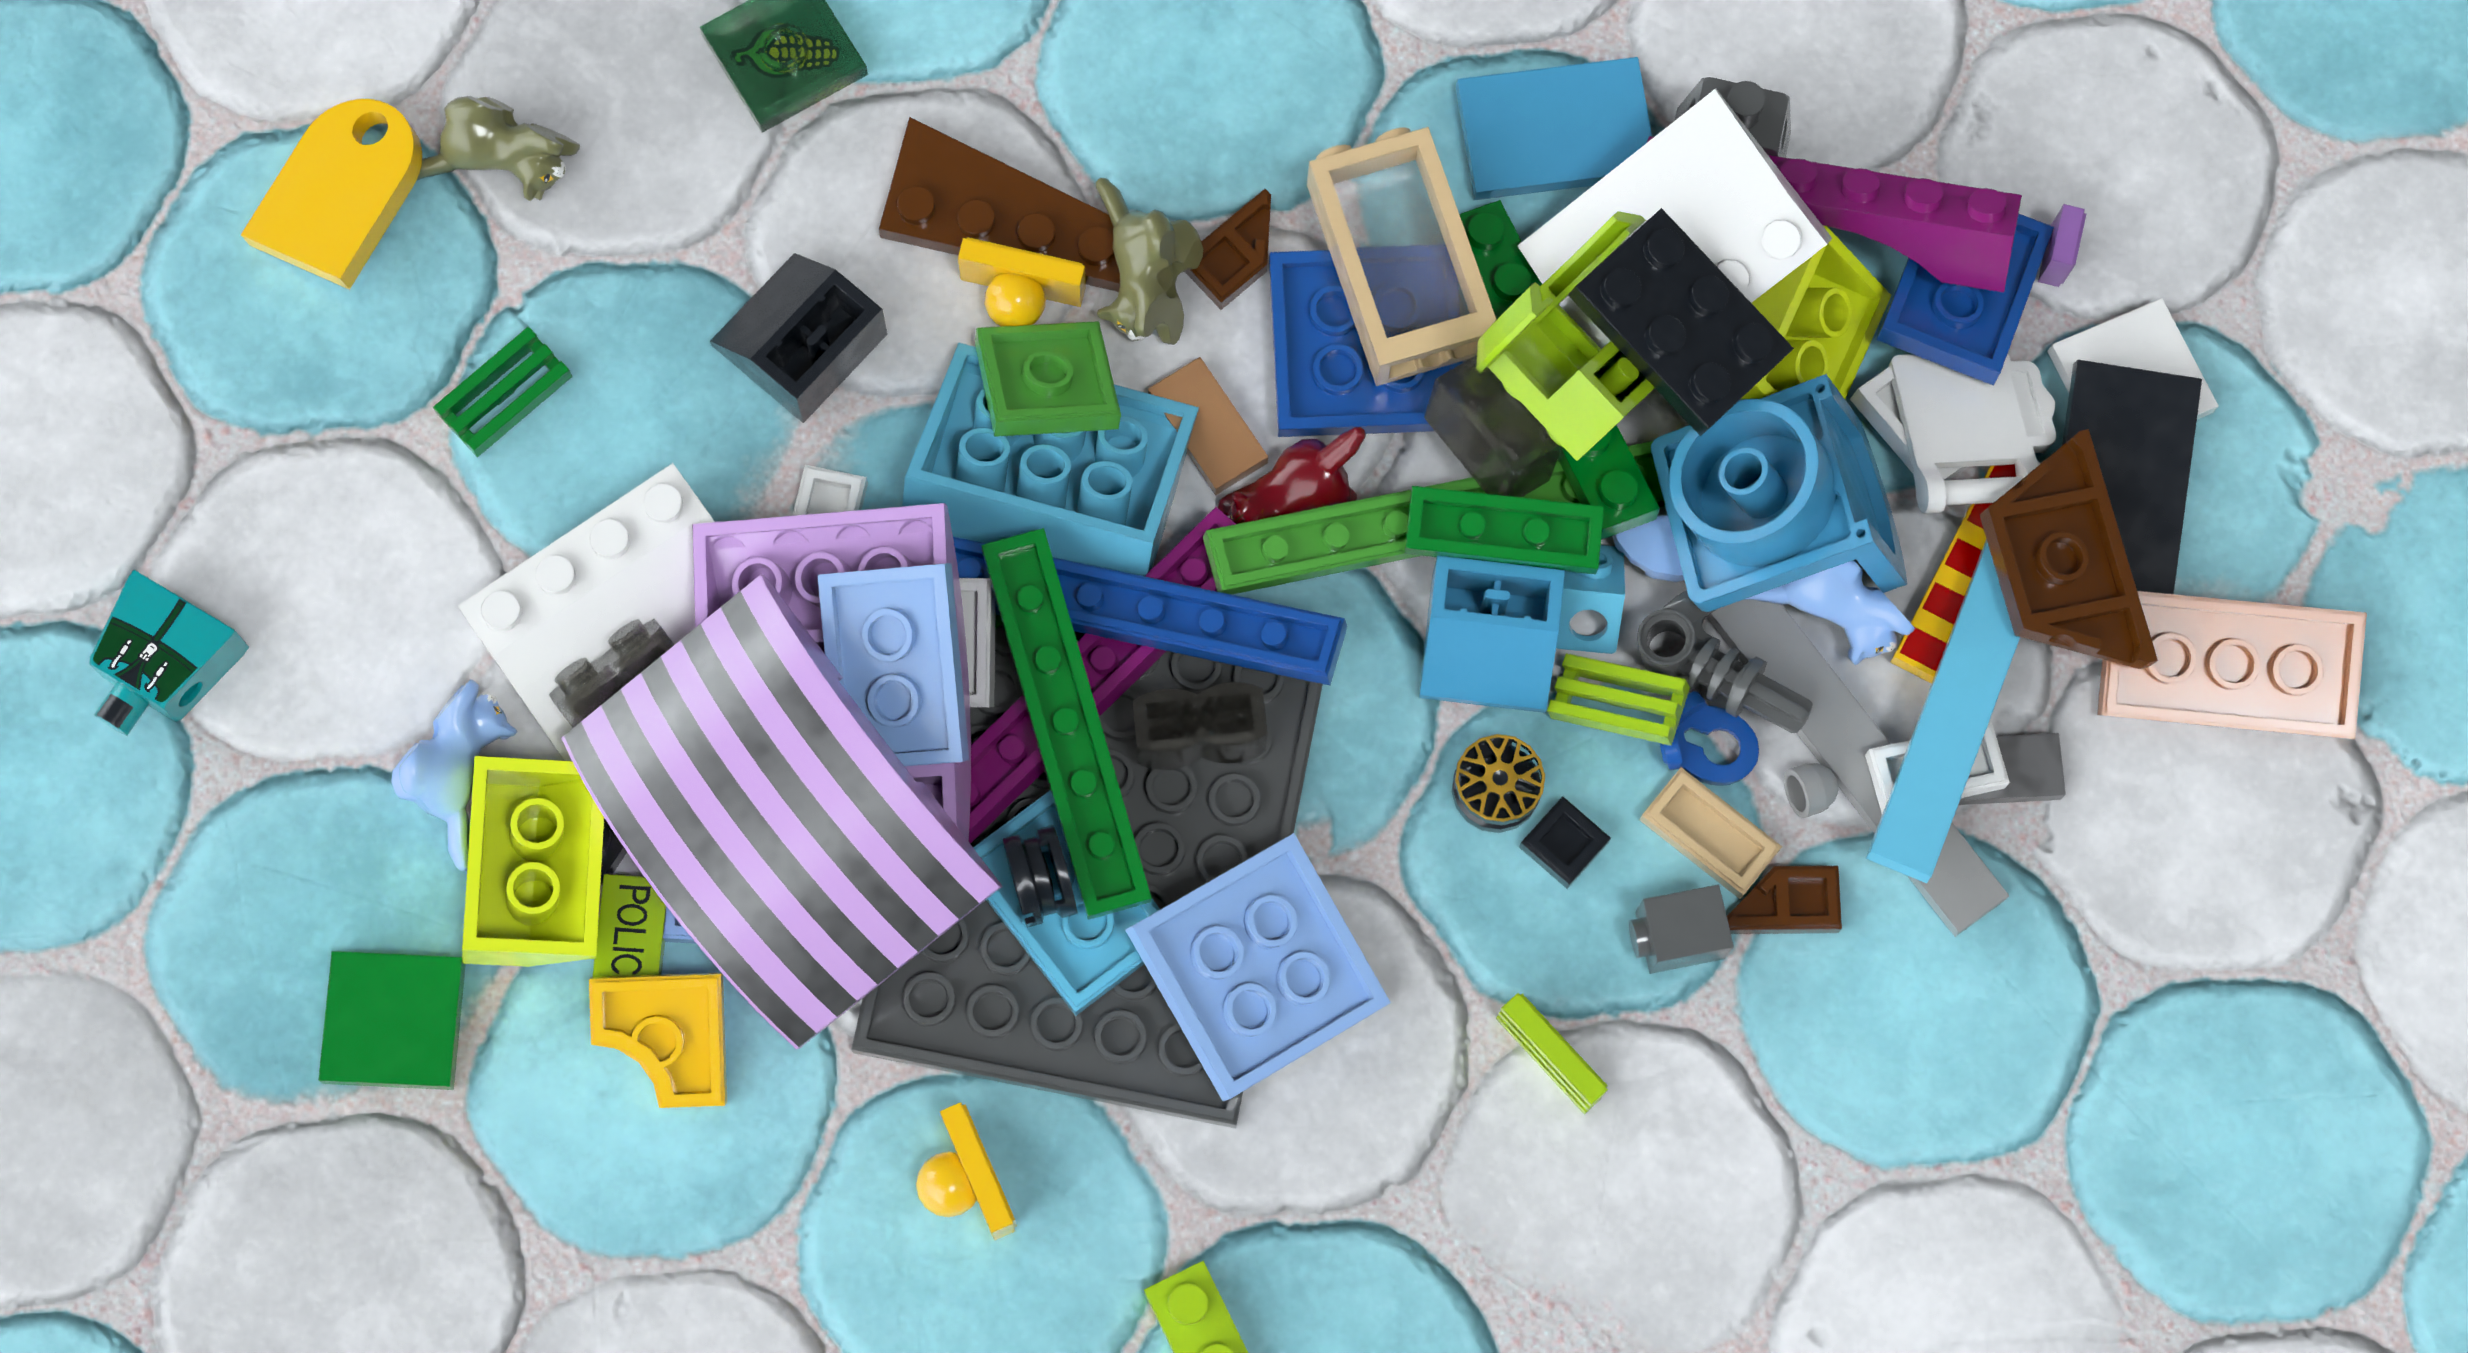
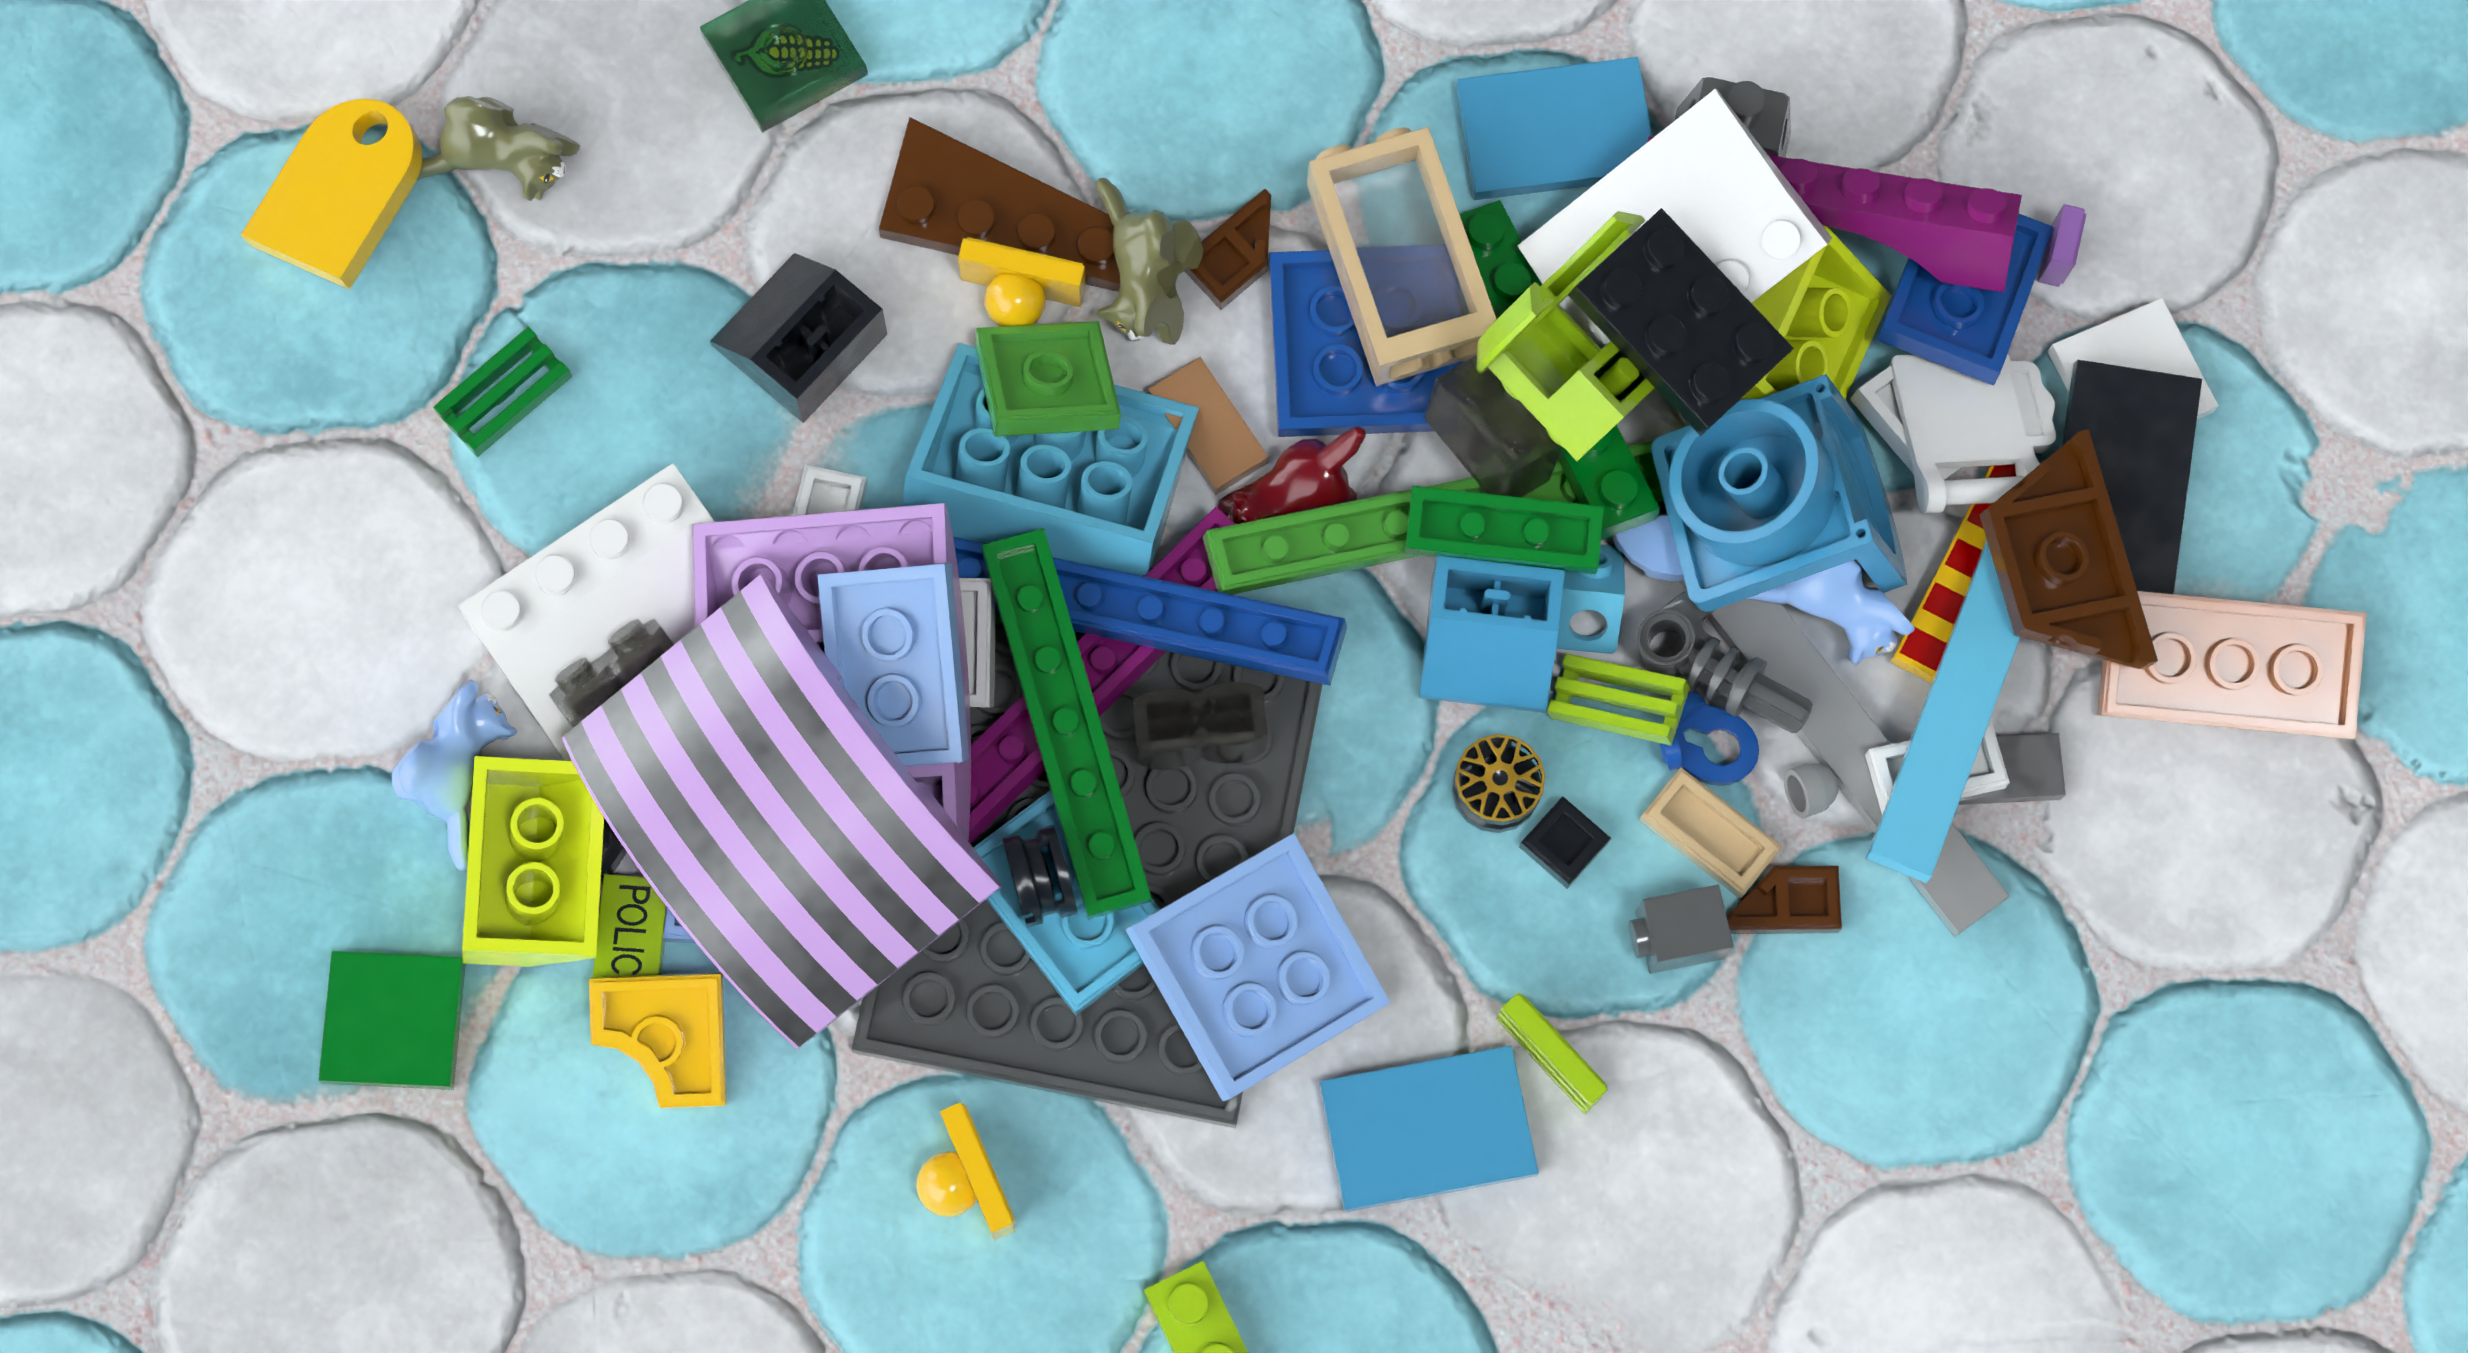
(159, 654): teal torso -> none
(1428, 1128): none -> dark azure tile

